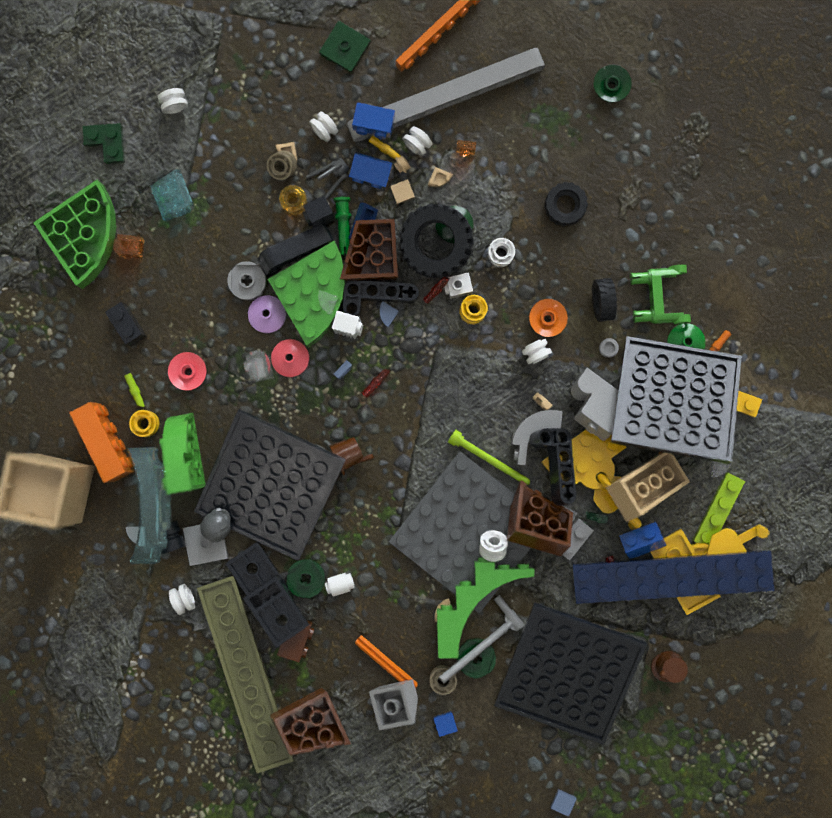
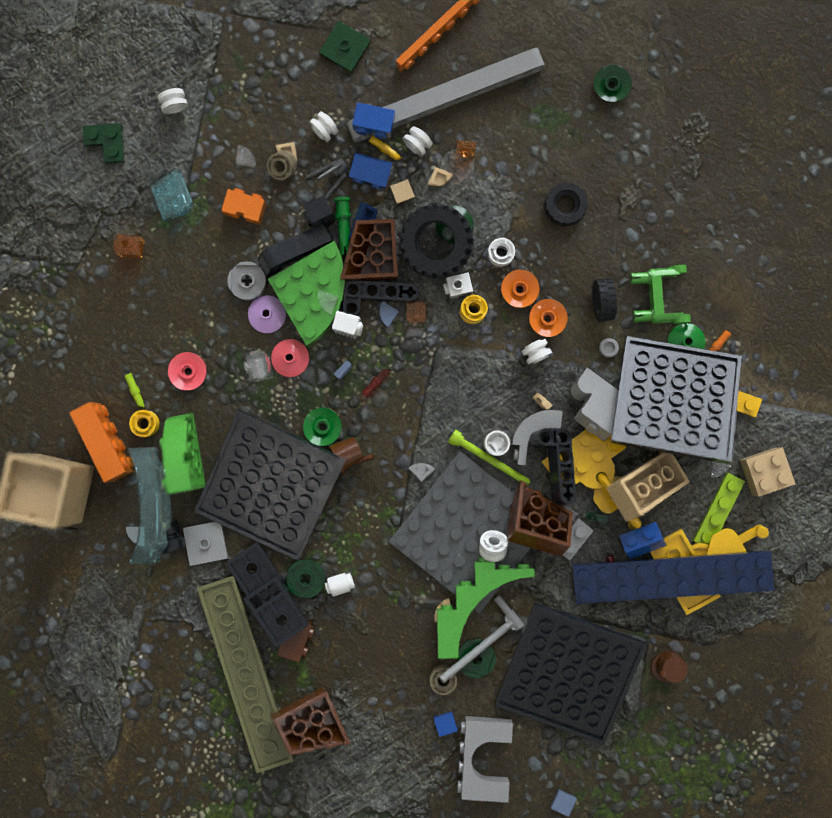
(81, 232): bright green brick -> none
(125, 324): black brick -> none
(181, 599): white wheel -> none
(216, 525): dark grey hair -> none
(241, 204): none -> orange brick
(245, 157): none -> clear tile
(287, 193): clear yellow wheel -> none
(313, 421): none -> green dish
(383, 660): orange axle -> none
(394, 704): light grey slope -> none
(402, 164): tan plate -> none
(416, 312): none -> clear orange tile
(421, 470): none -> light grey tile
(436, 289): clear red piece -> none
(473, 784): none -> light grey arch
(496, 443): none -> white wheel
(525, 280): none -> orange dish
(767, 471): none -> tan brick

